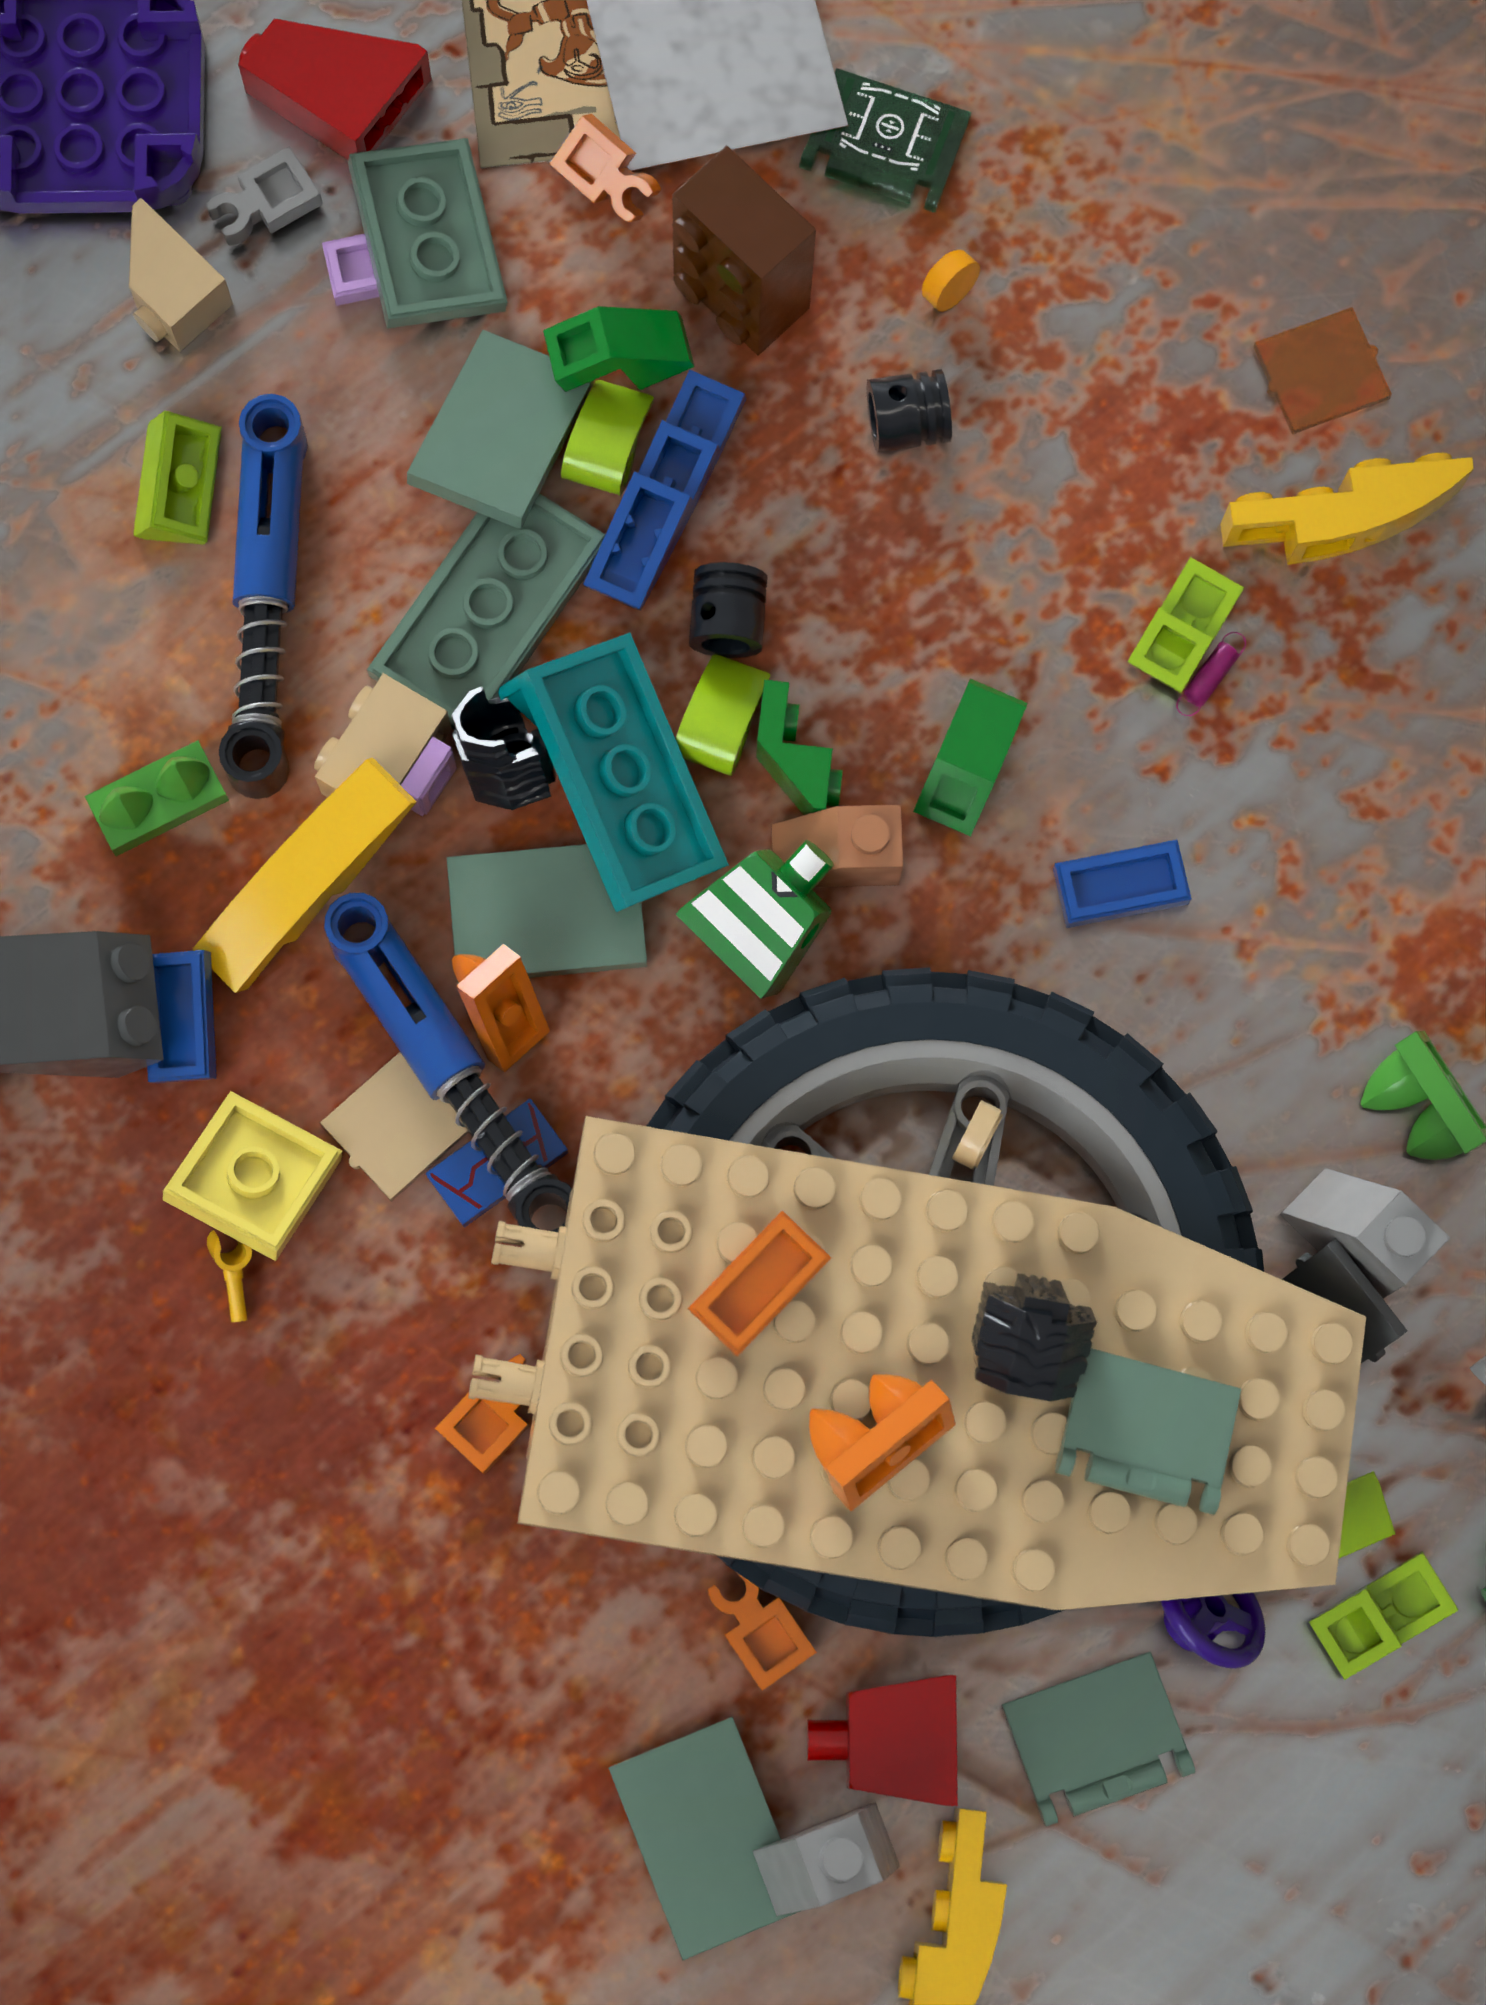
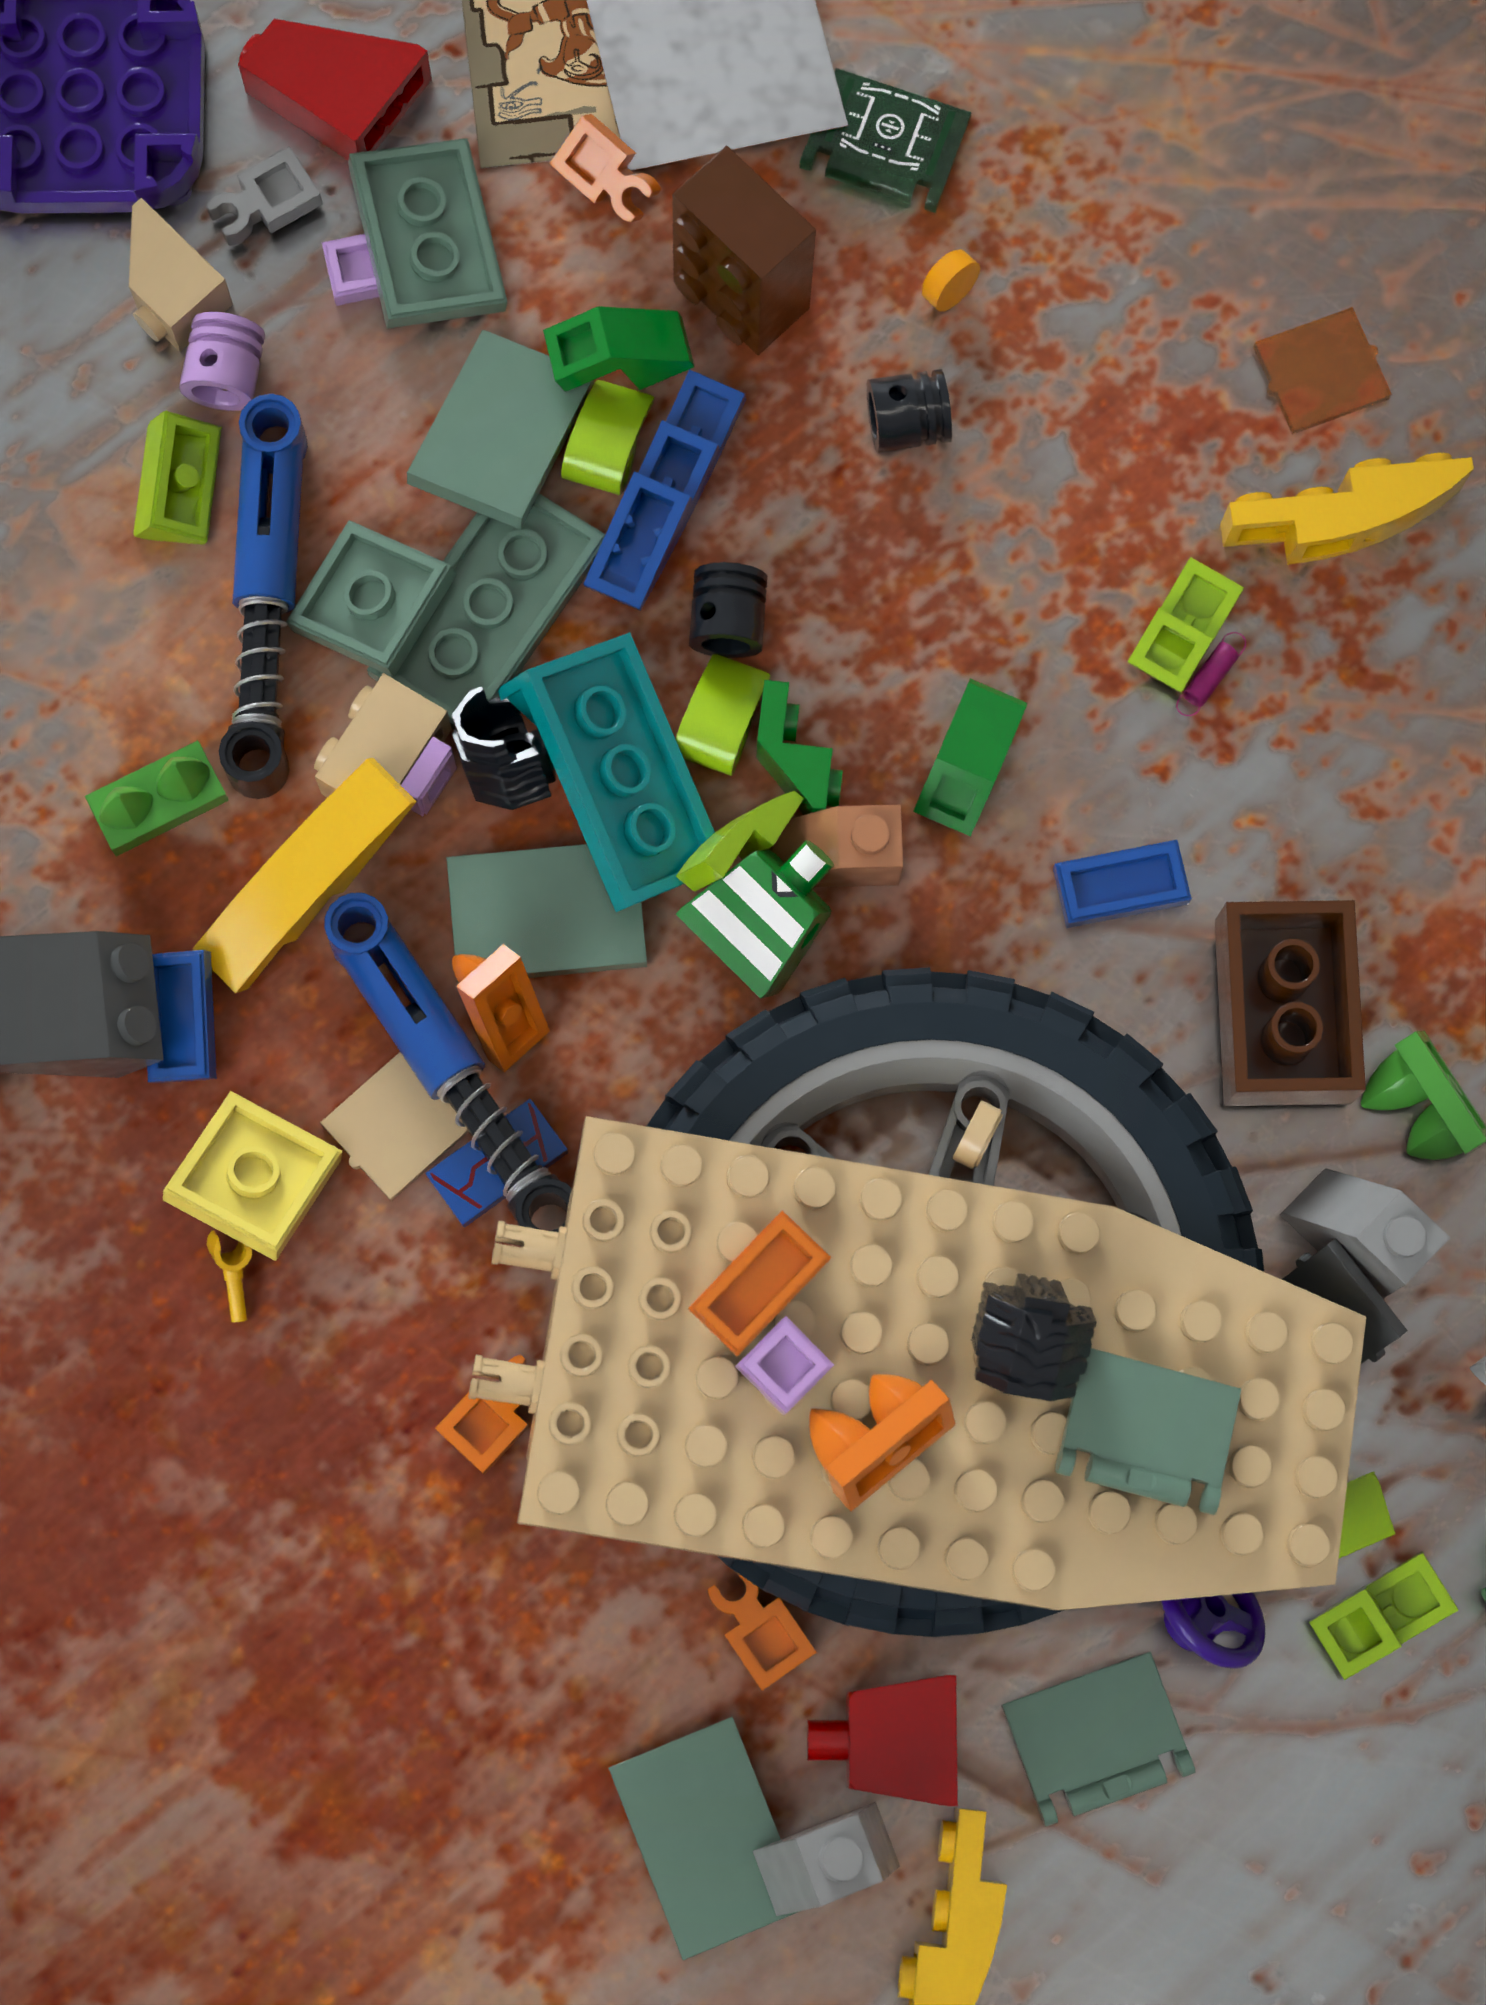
(222, 356): none -> lavender piece
(371, 598): none -> sand green tile
(740, 837): none -> lime slope
(784, 1365): none -> lavender tile
(1289, 1003): none -> reddish brown brick

